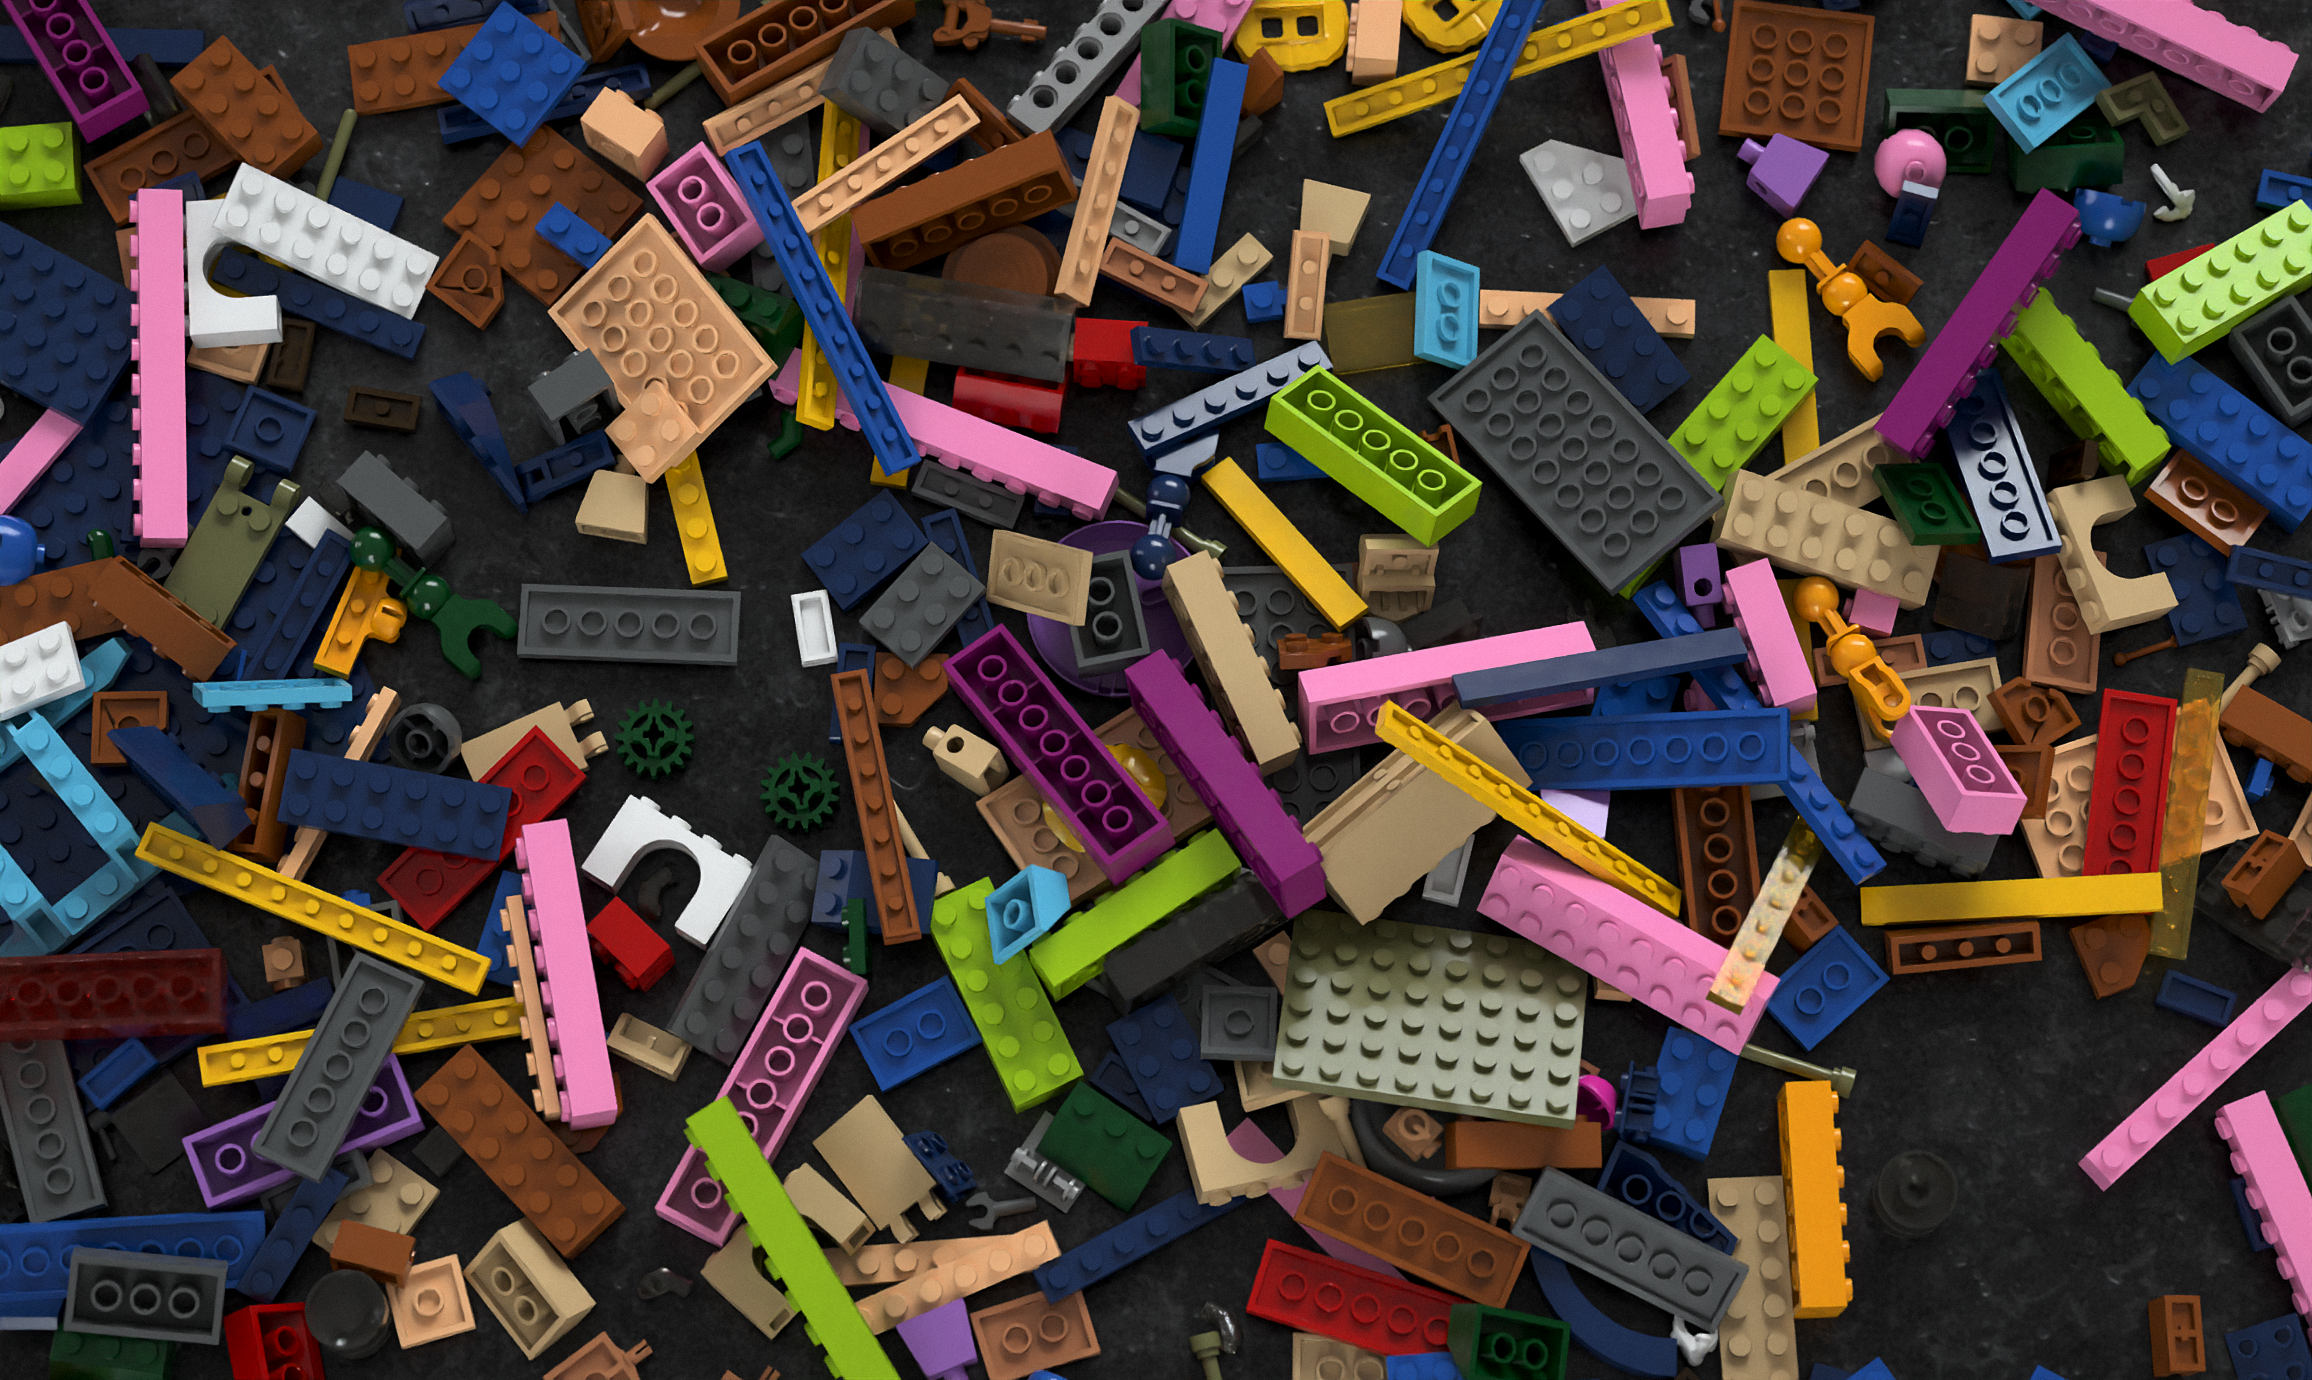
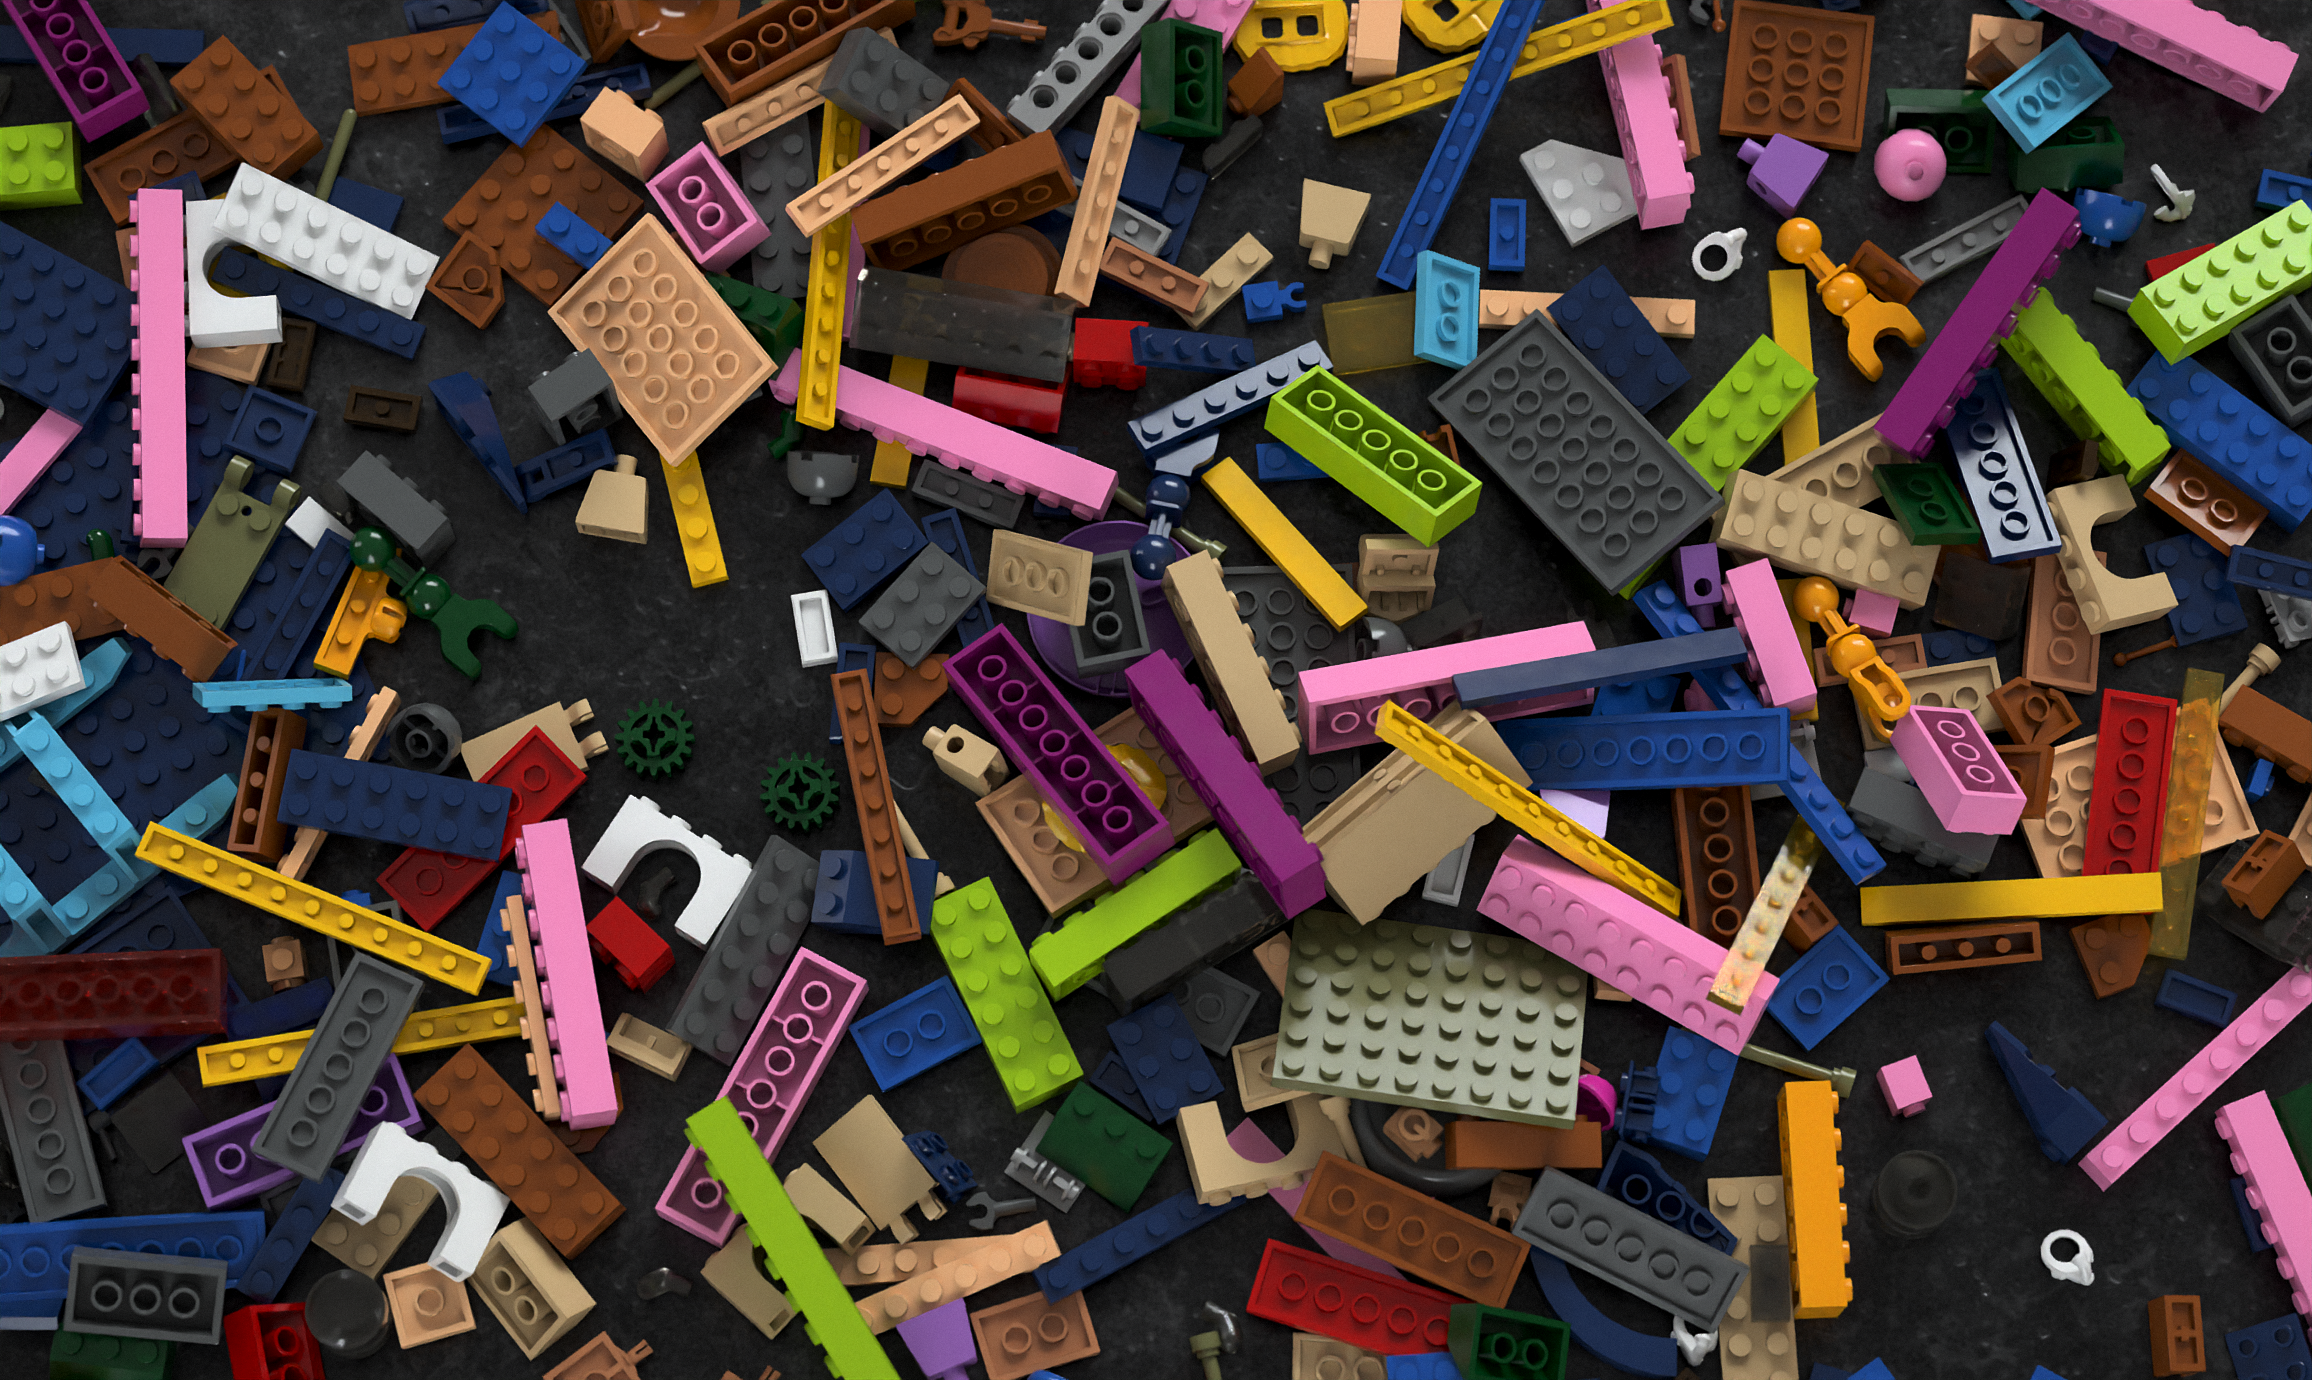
(120, 711): dark orange plate -> none
(183, 783): dark blue slope -> none
(373, 1251): dark orange hinge -> none
(471, 1204): none -> white arch
(629, 624): dark grey plate -> none
(653, 432): light nougat plate -> none
(821, 474): none -> dark grey cylinder
(822, 308): blue plate -> none
(859, 949): dark green plate -> none
(1025, 909): medium azure slope -> none
(1210, 166): blue tile -> none
(1239, 1023): dark grey plate -> none
(1306, 285): light nougat tile -> none
(1312, 653): dark orange plate -> none
(1507, 234): none -> blue plate
(1731, 242): none -> white piece
(1769, 1284): none -> clear smoke plate
(1904, 1087): none -> bright pink brick
(1912, 213): dark blue plate -> none
(1964, 242): none -> light grey tile
(1990, 66): none -> dark orange tile
(2059, 1117): none -> dark blue wedge
(2079, 1268): none -> white piece
(2144, 99): olive plate -> none

